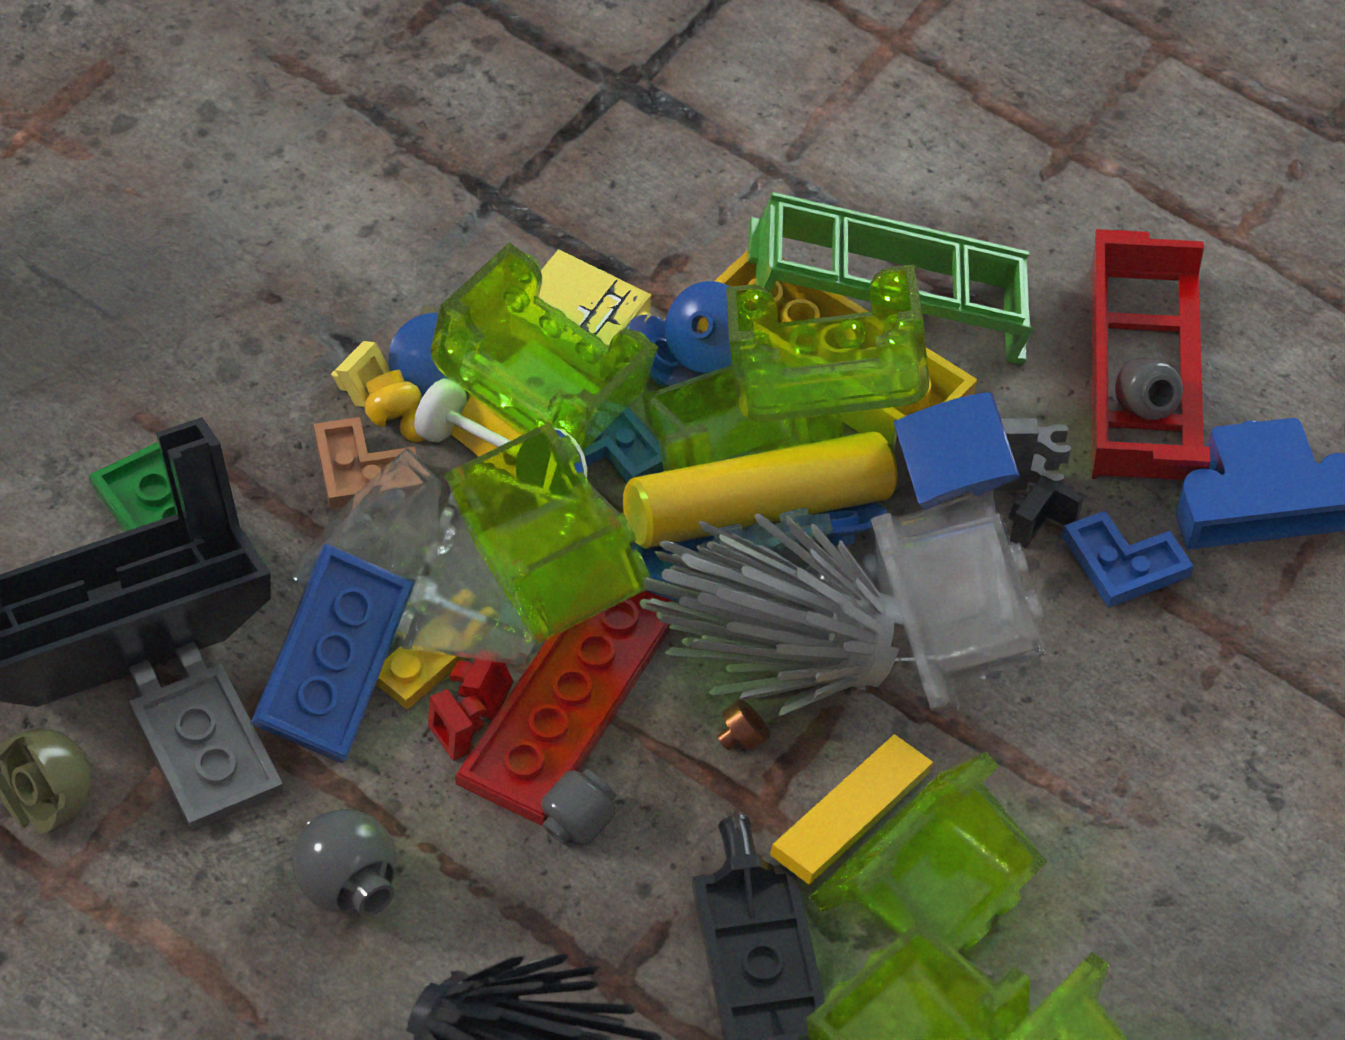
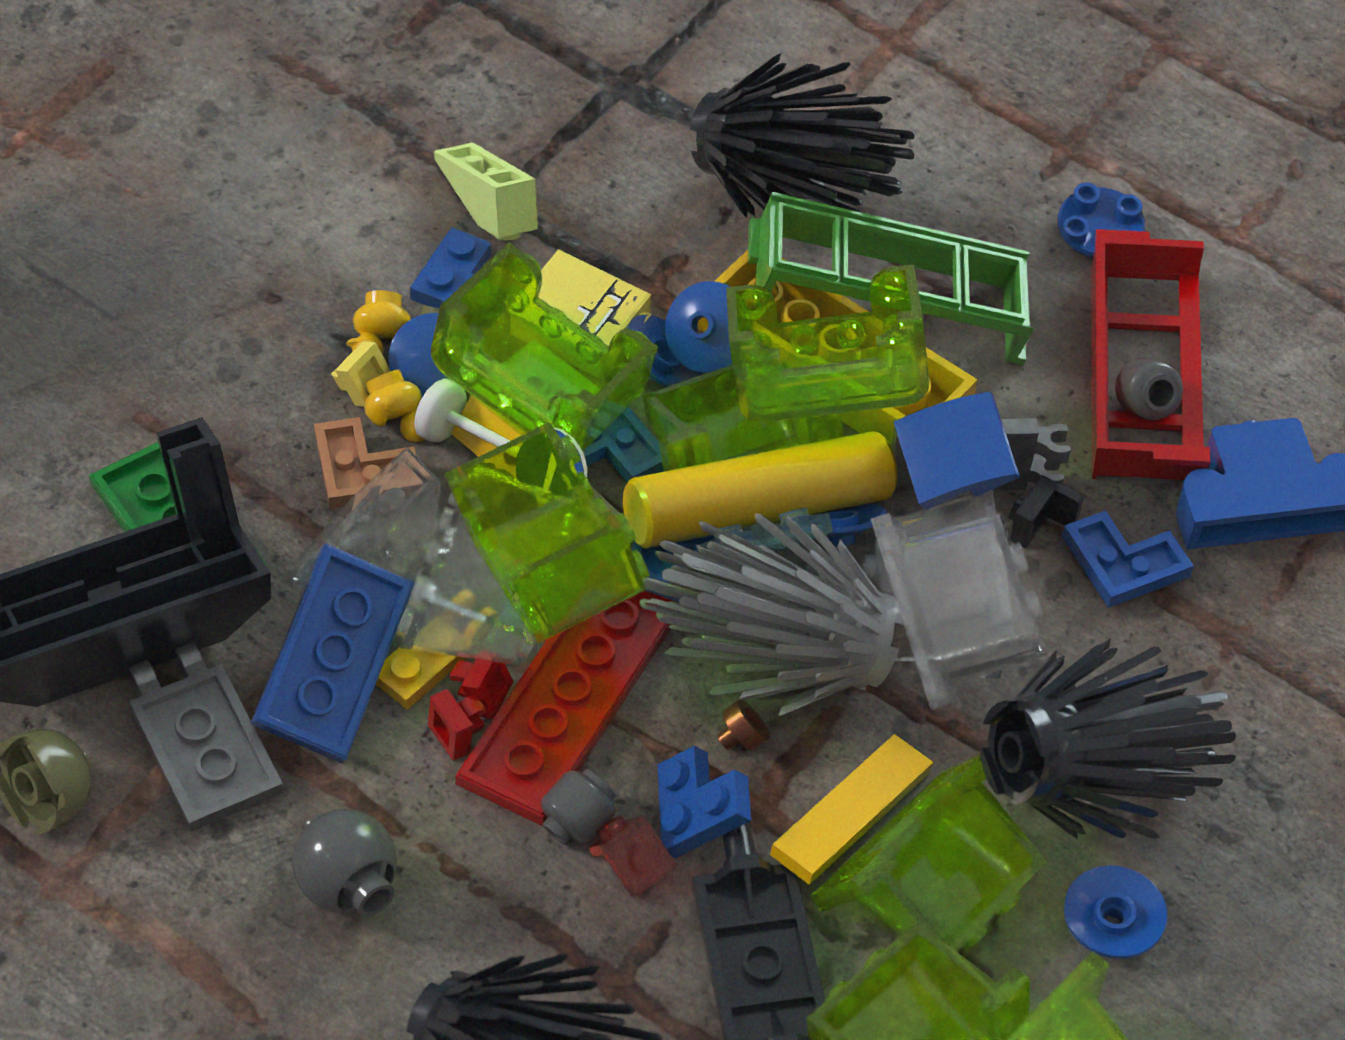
(378, 318): none -> yellow animal
(449, 267): none -> blue plate
(491, 189): none -> yellowish green slope
(633, 852): none -> clear red bracket
(695, 808): none -> blue plate
(753, 140): none -> black plant
(1095, 209): none -> blue dish
(1102, 741): none -> black plant
(1118, 894): none -> blue dish

